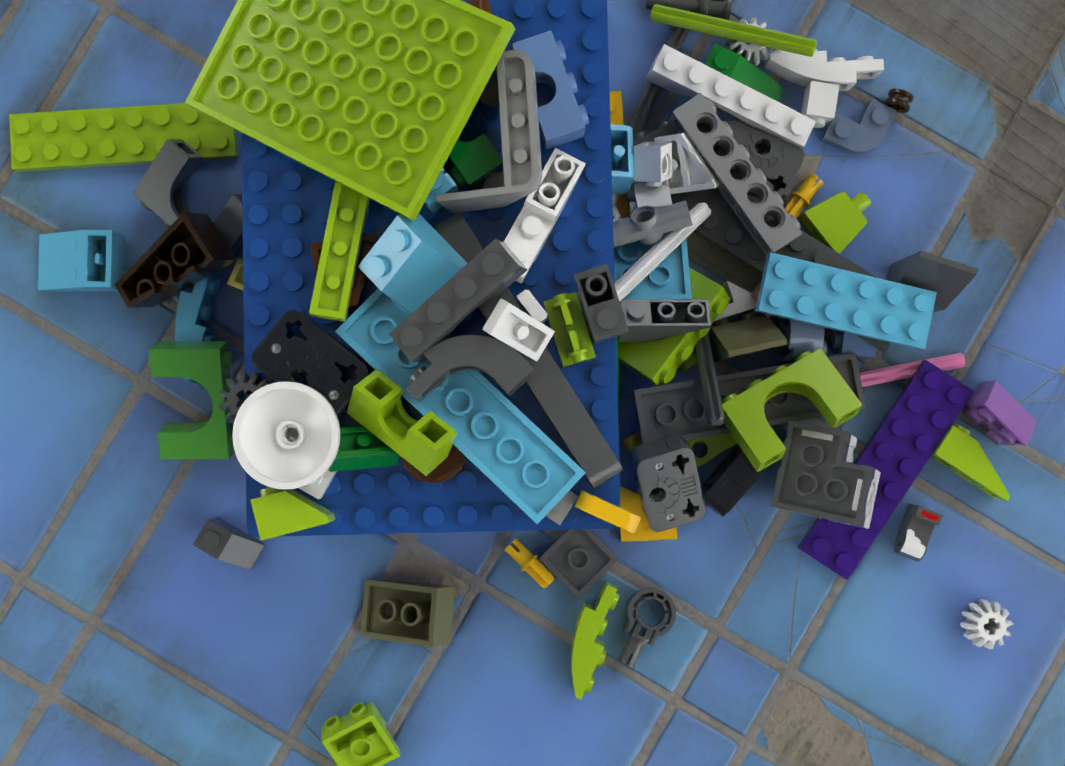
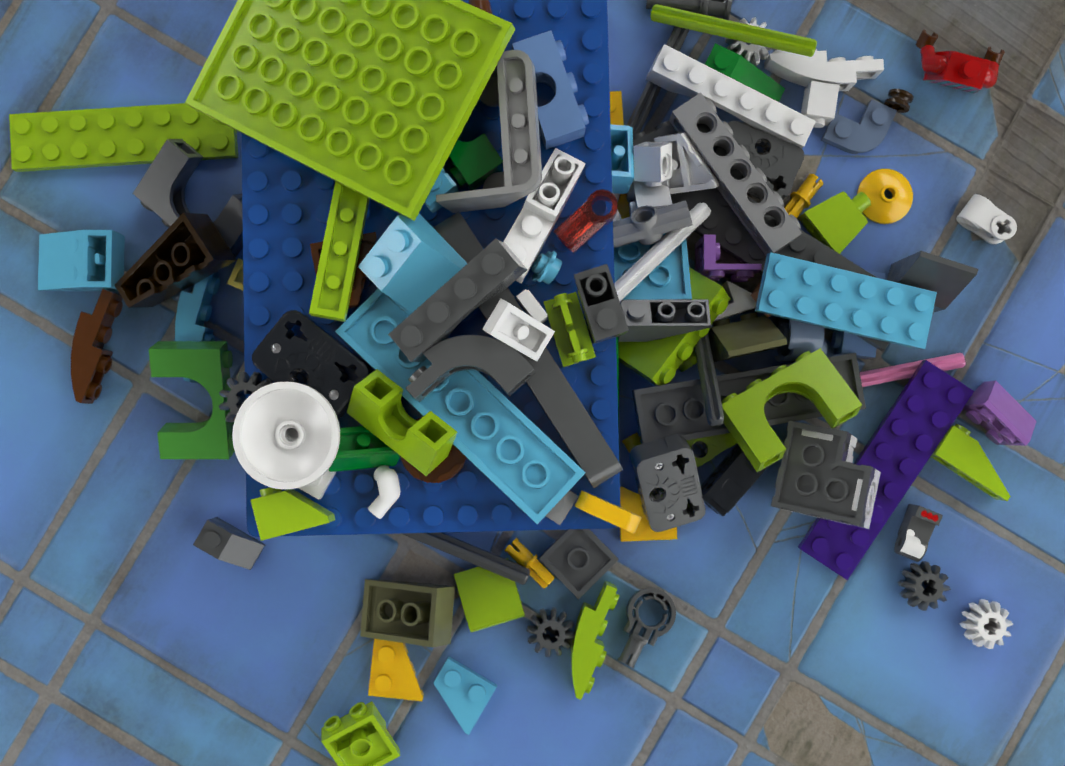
(88, 356): none -> reddish brown slope
(388, 490): none -> white arm
(393, 672): none -> yellow wing
(463, 692): none -> medium azure wing
(474, 555): none -> dark grey axle
(488, 598): none -> lime slope
(546, 267): none -> medium azure plate
(546, 641): none -> dark grey gear
(584, 222): none -> clear red piece
(707, 253): none -> medium lavender bracket
(883, 209): none -> yellow dish
(932, 579): none -> dark grey gear
(956, 68): none -> red torso
(982, 219): none -> white piece

